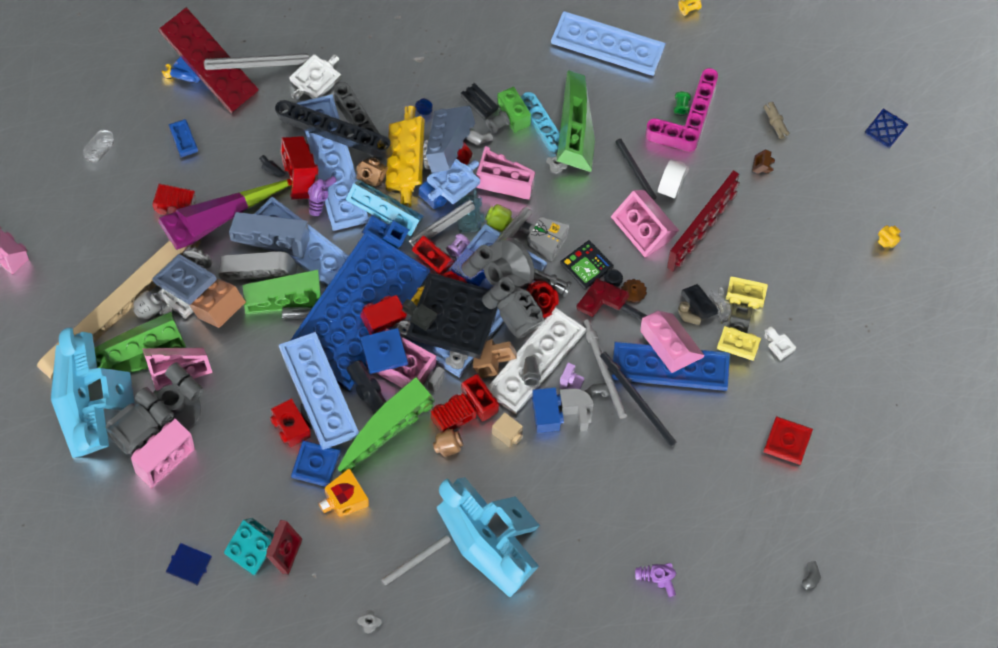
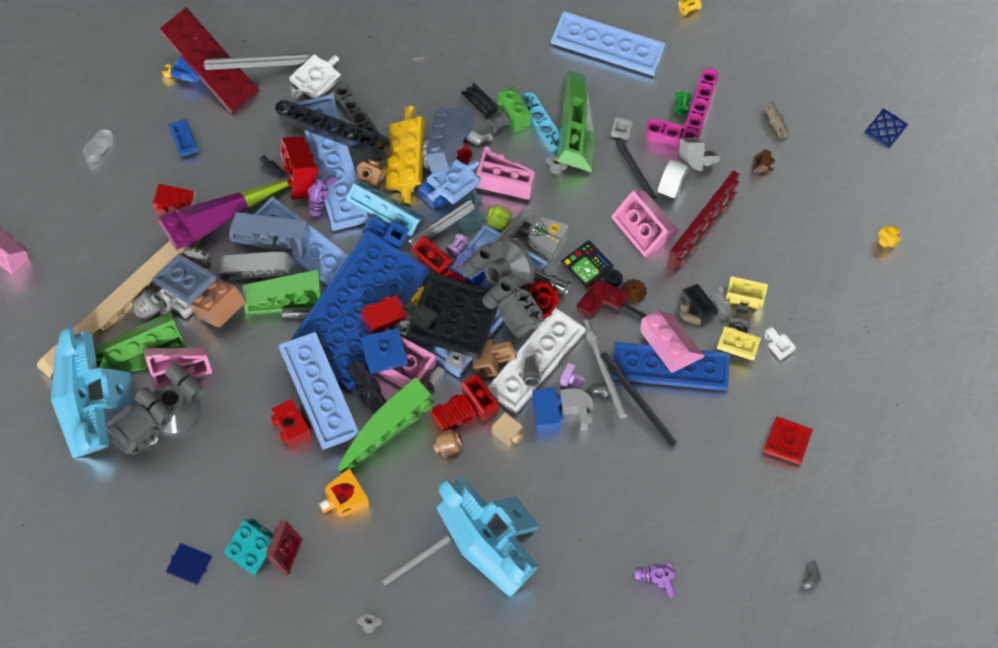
(162, 453): bright pink brick -> none
(315, 464): blue plate -> none
(424, 106): clear blue plate -> none
(621, 128): none -> light grey plate
(693, 153): none -> light grey brick

